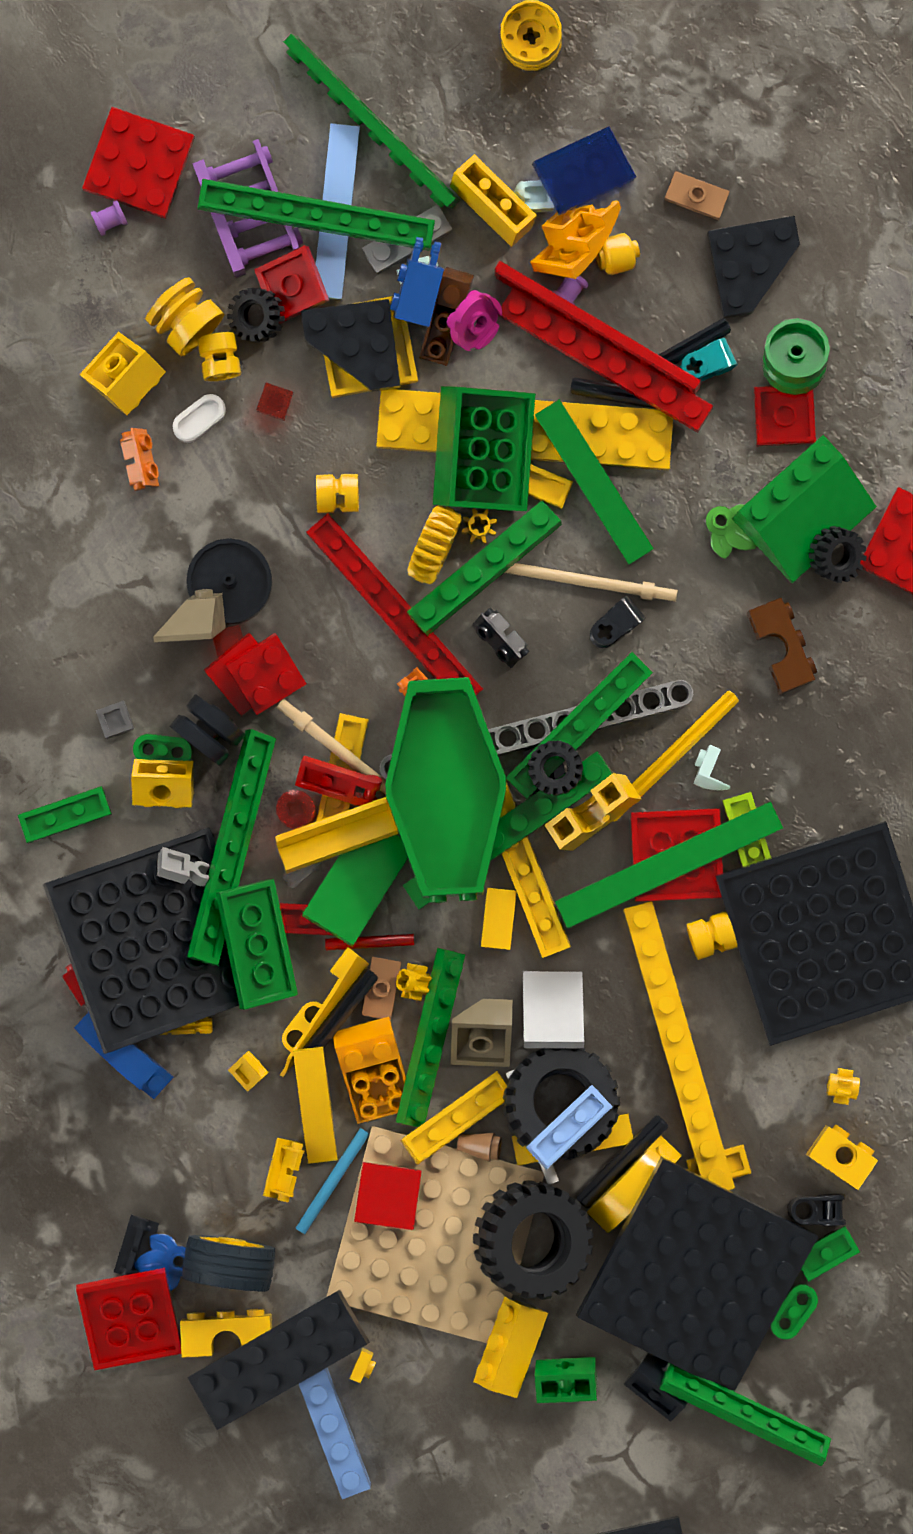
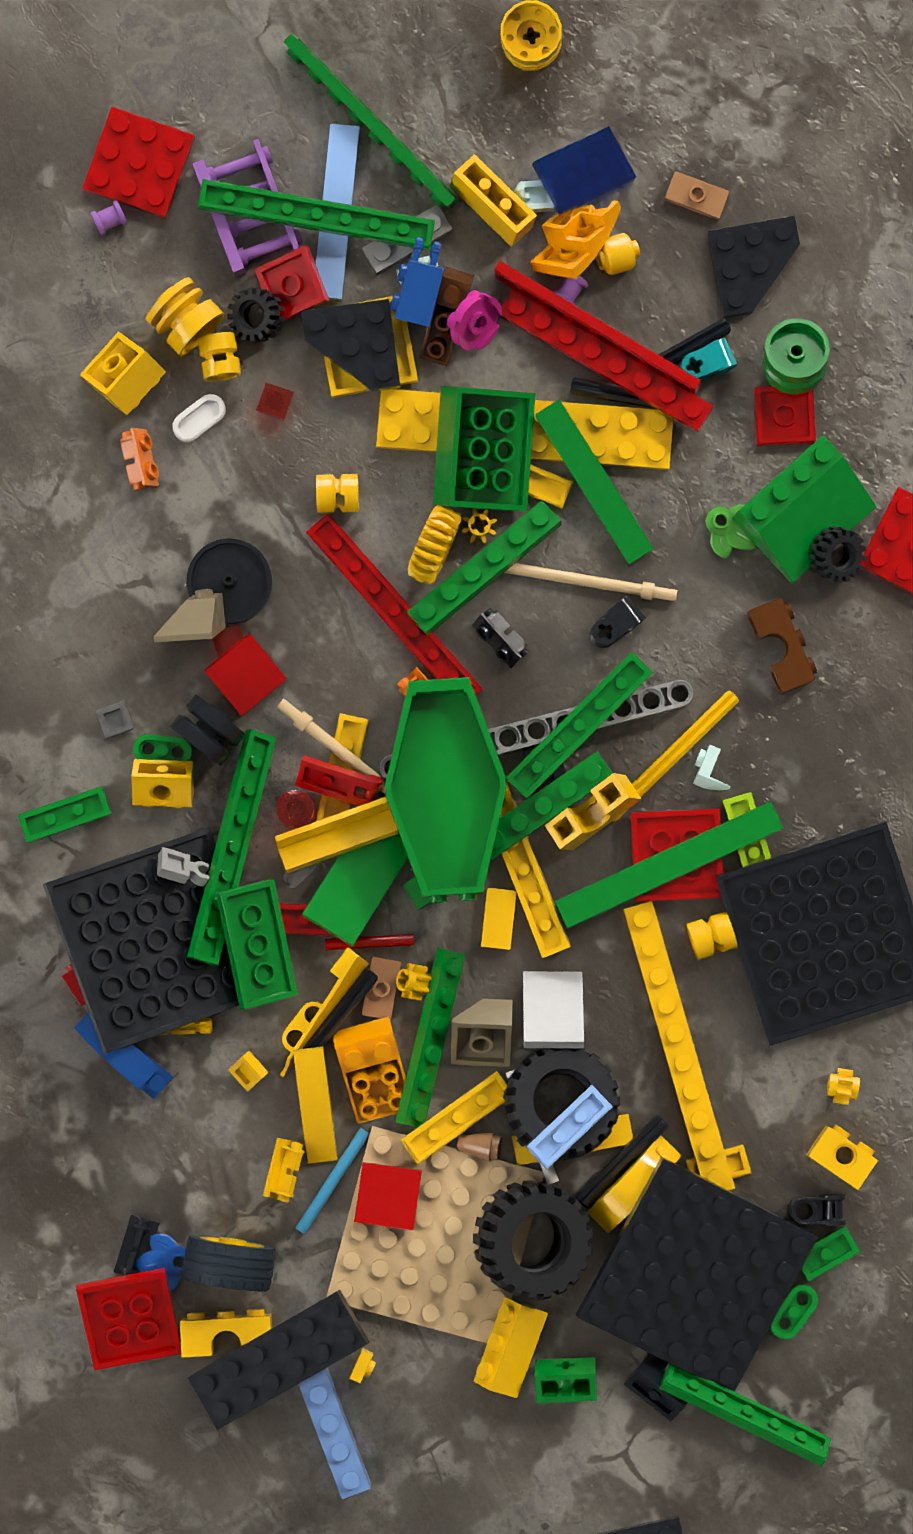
(265, 674): red plate -> none
(538, 760): black tyre -> none

